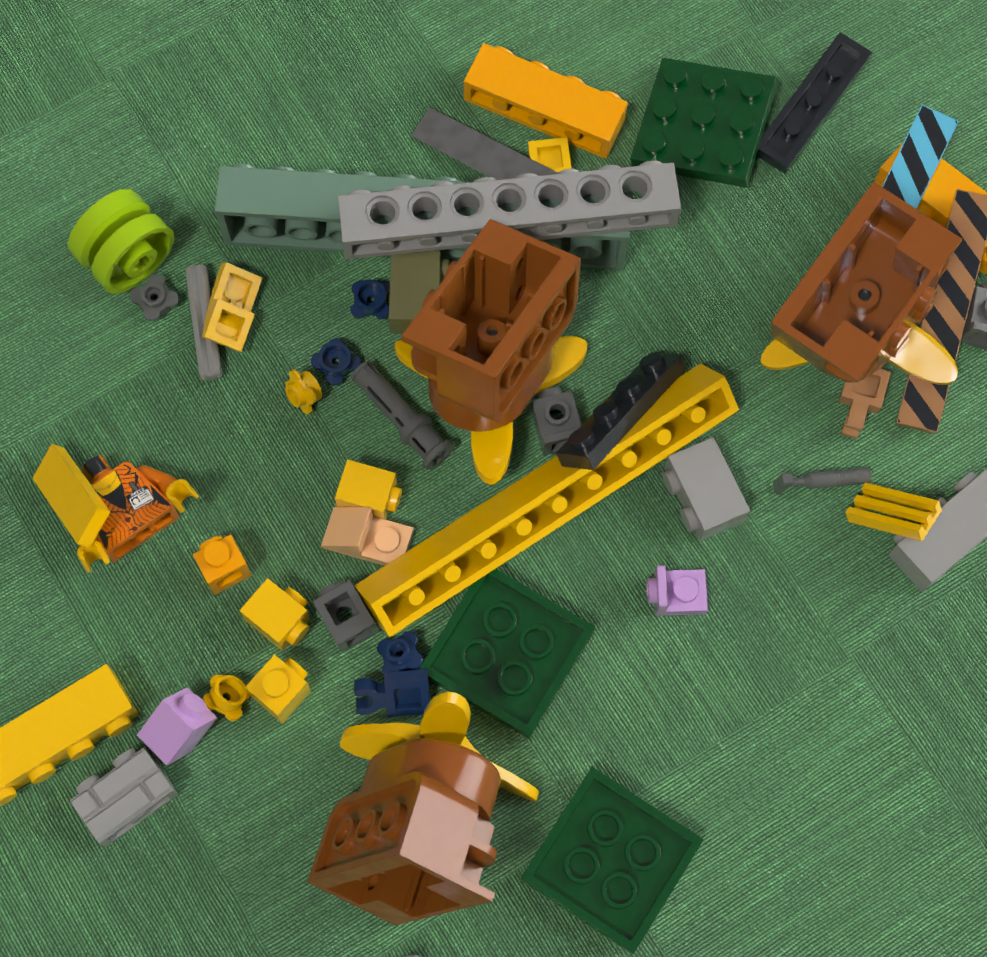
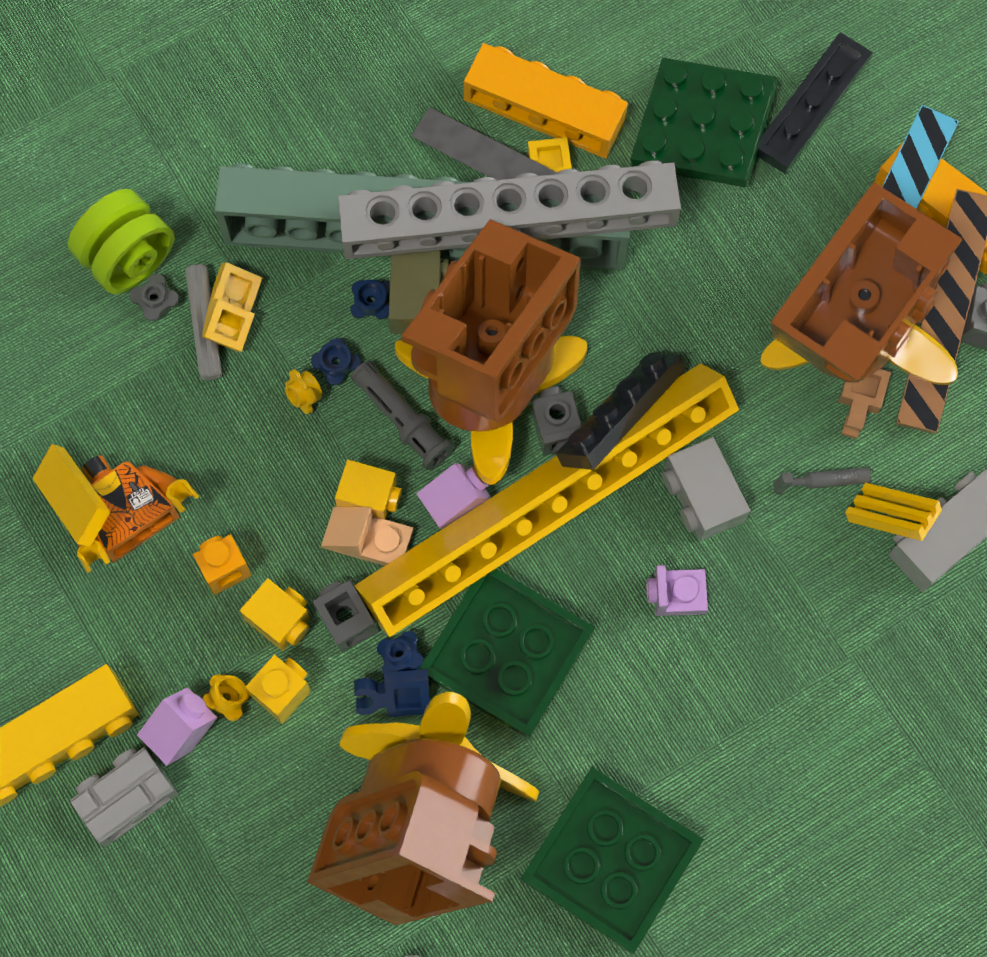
(453, 494): none -> lavender brick

